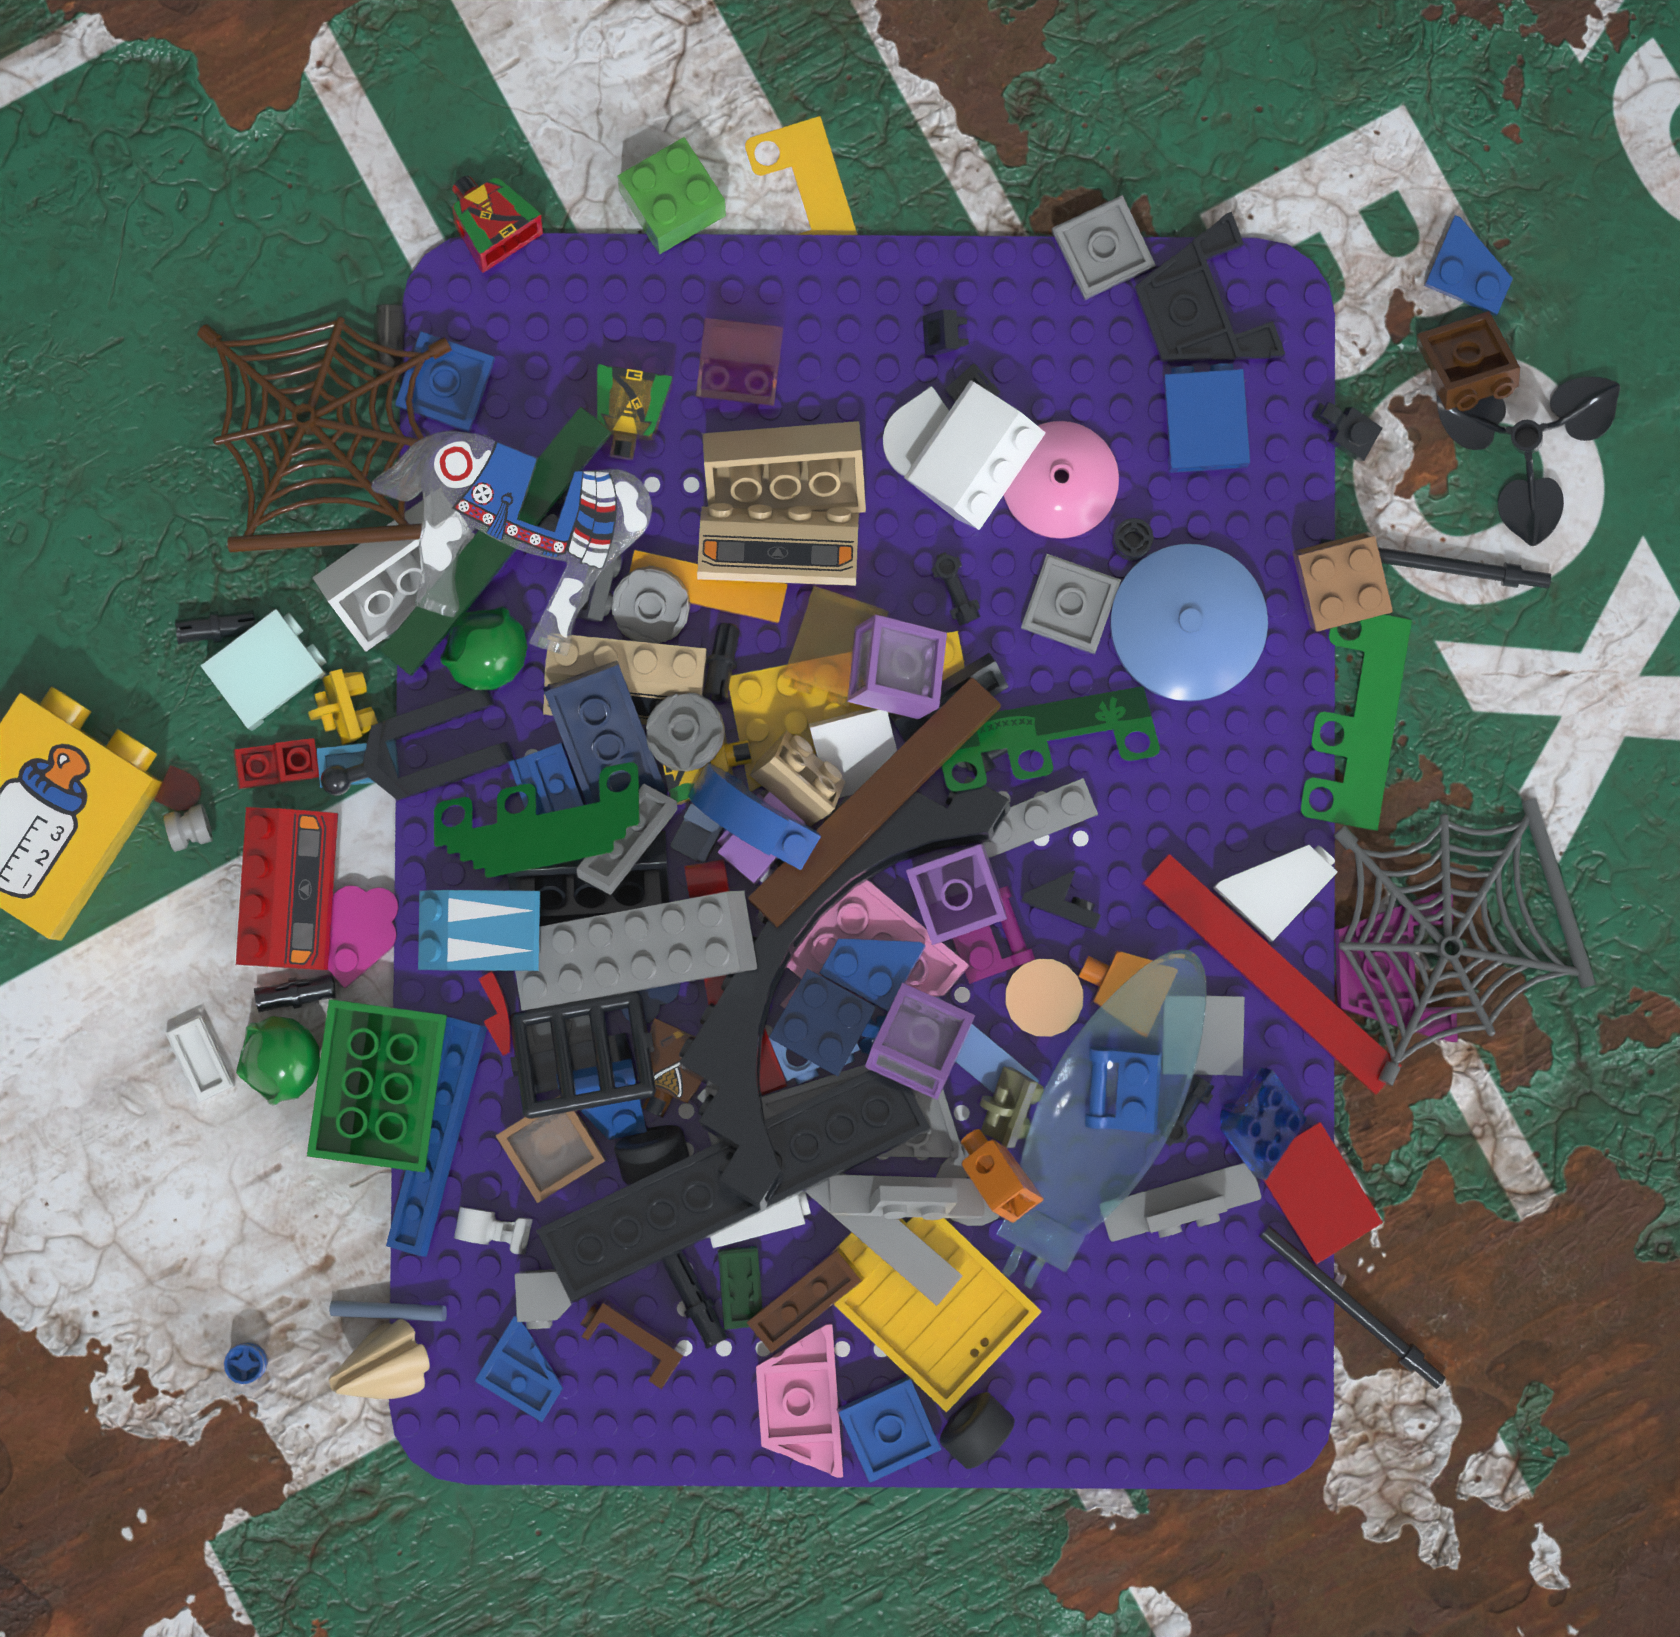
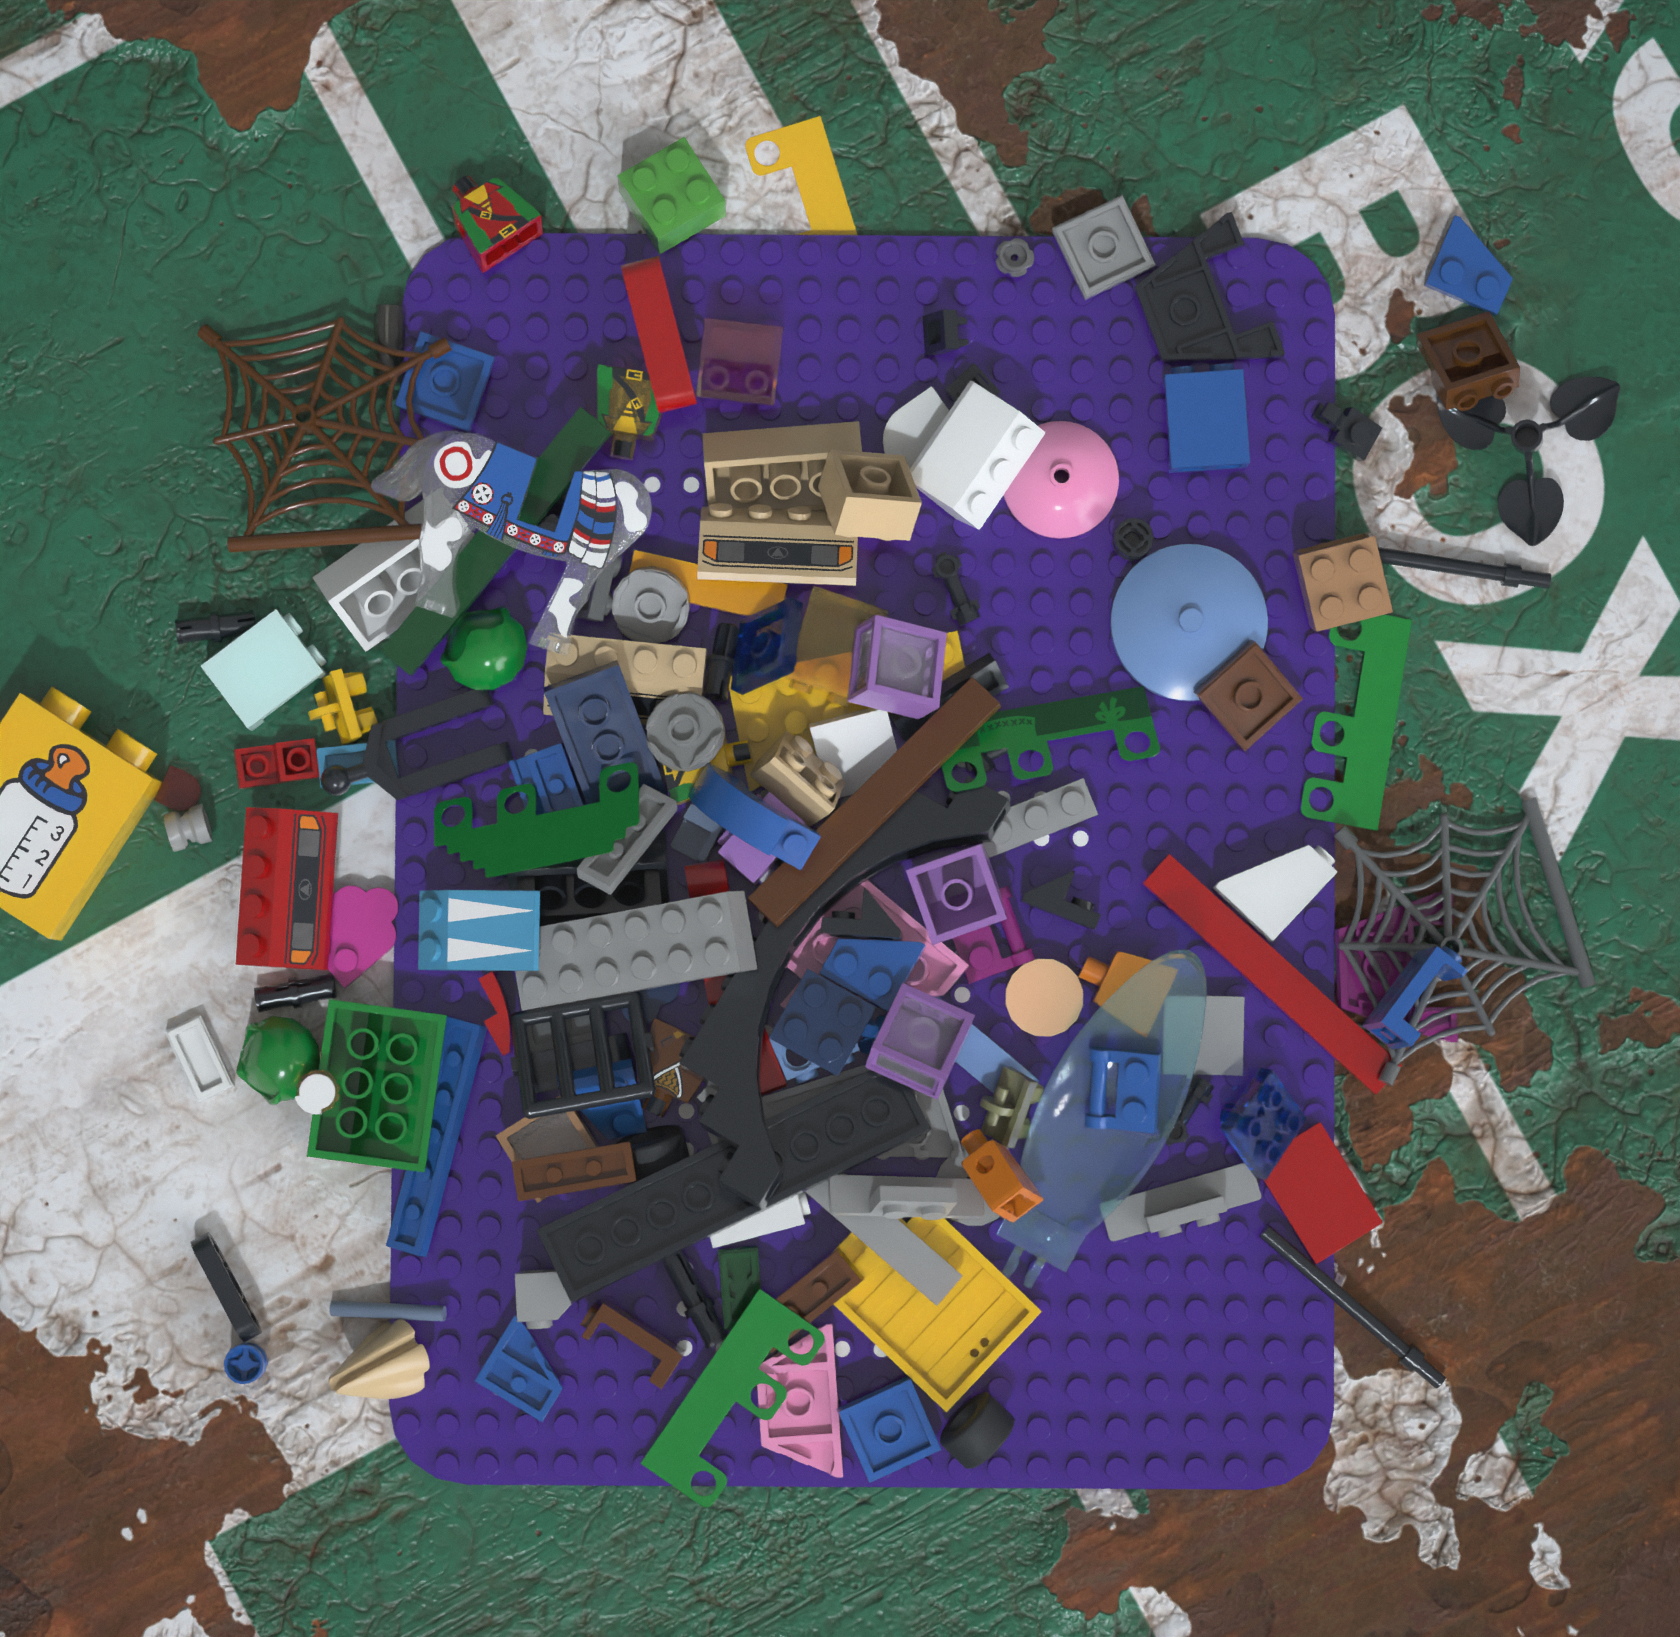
(226, 1287): none -> black beam
(317, 1092): none -> white piece
(482, 1227): white leg -> none
(574, 1171): none -> reddish brown plate
(658, 334): none -> red beam
(723, 1382): none -> green piece
(767, 645): none -> clear blue plate
(869, 495): none -> tan brick
(873, 925): none -> black slope
(1007, 249): none -> flat silver plate
(1070, 604): light grey tile -> none
(1248, 695): none -> reddish brown tile
(1387, 1017): none -> blue panel

